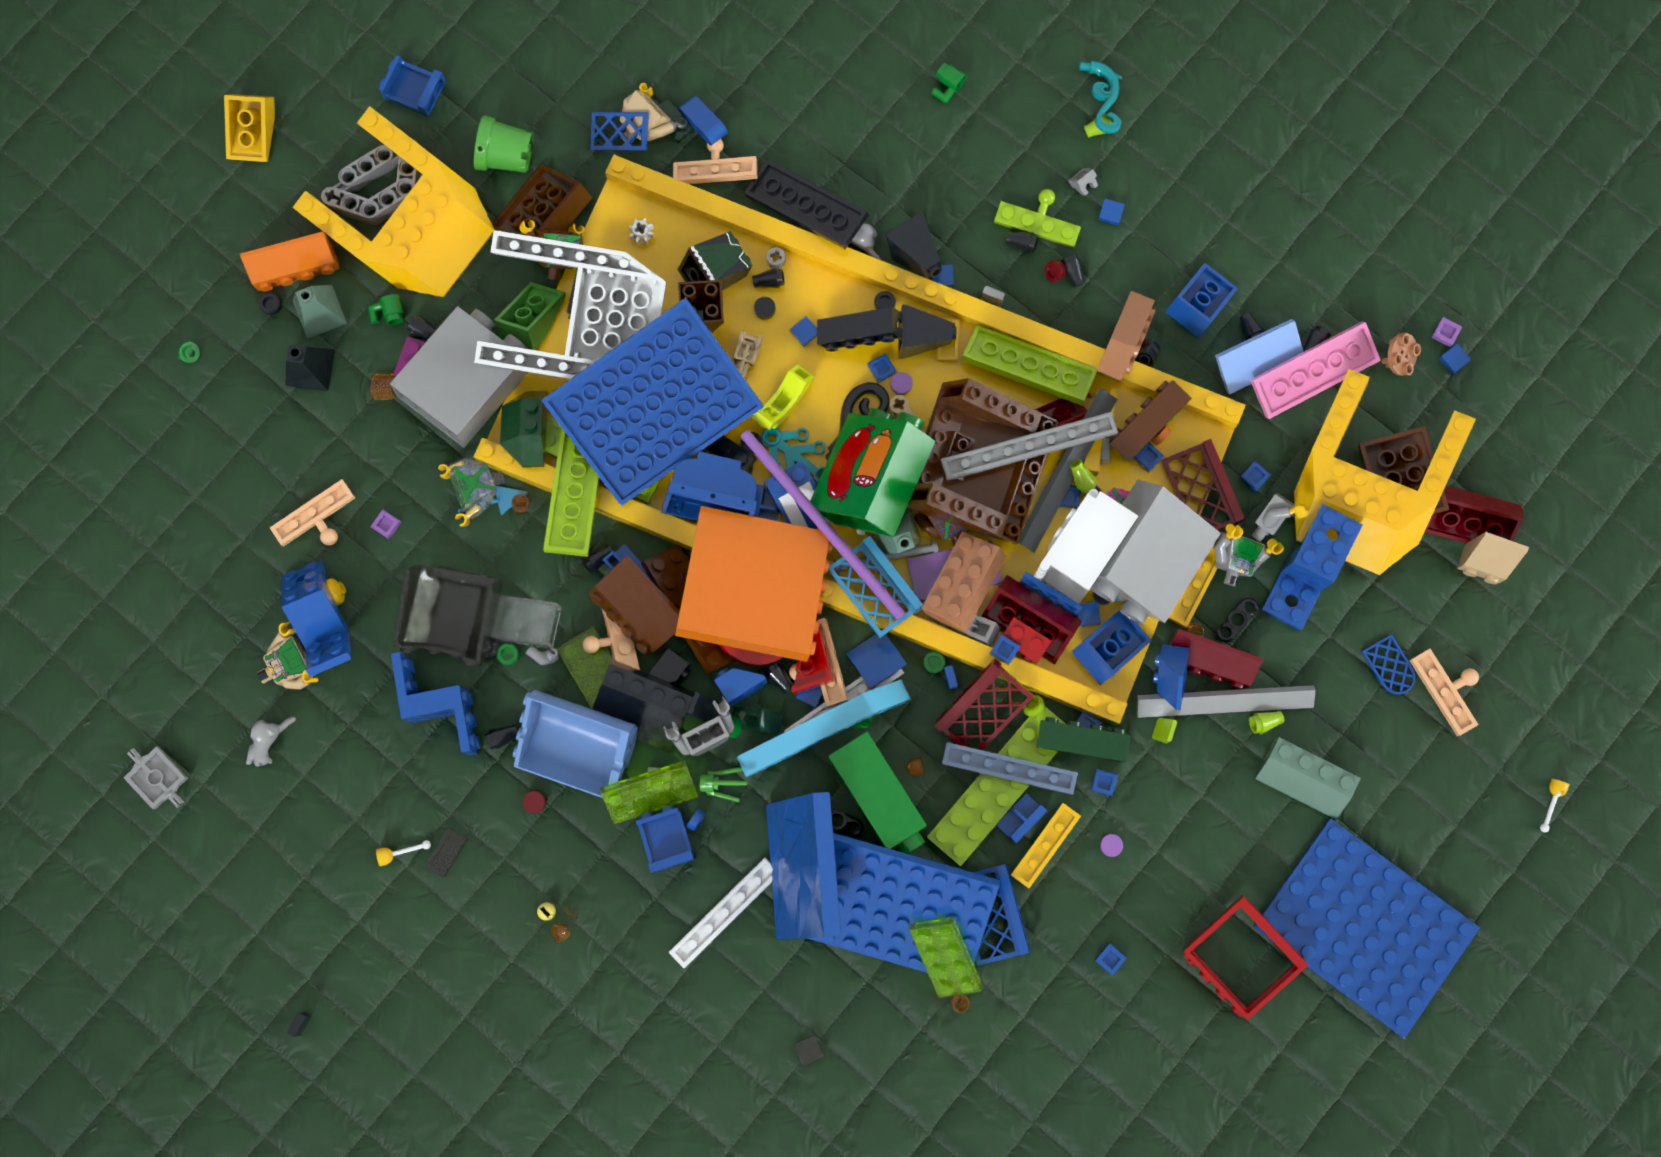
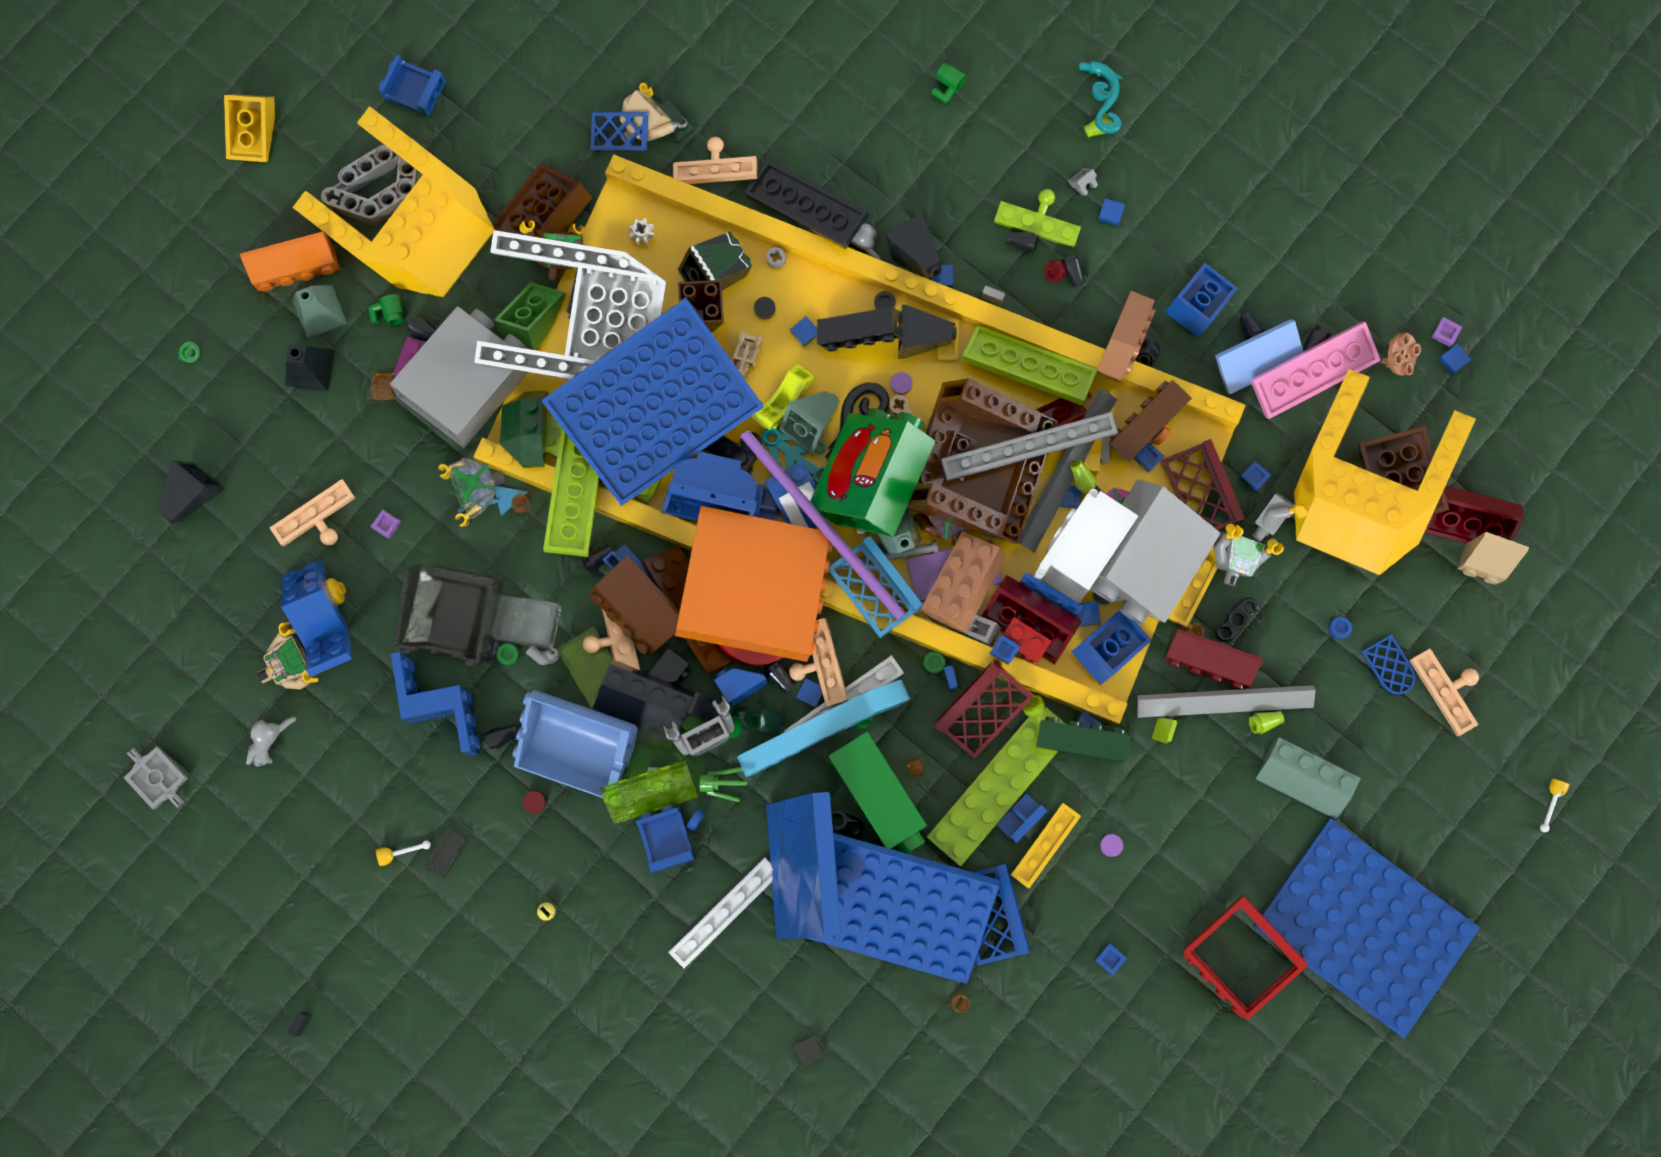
(186, 490): none -> black slope
(270, 304): black tile -> none
(502, 146): bright green piece -> none
(559, 932): clear orange hinge -> none
(703, 120): blue beam -> none
(769, 279): black cone -> none
(808, 419): none -> sand green slope
(814, 671): red wing -> none
(876, 660): blue slope -> none
(881, 368): blue tile -> none
(945, 957): clear neon green plate -> none
(1009, 768): sand blue plate -> none
(1104, 782): blue tile -> none
(1171, 674): blue slope -> none
(1311, 567): blue bracket -> none
(1340, 627): none -> blue tile

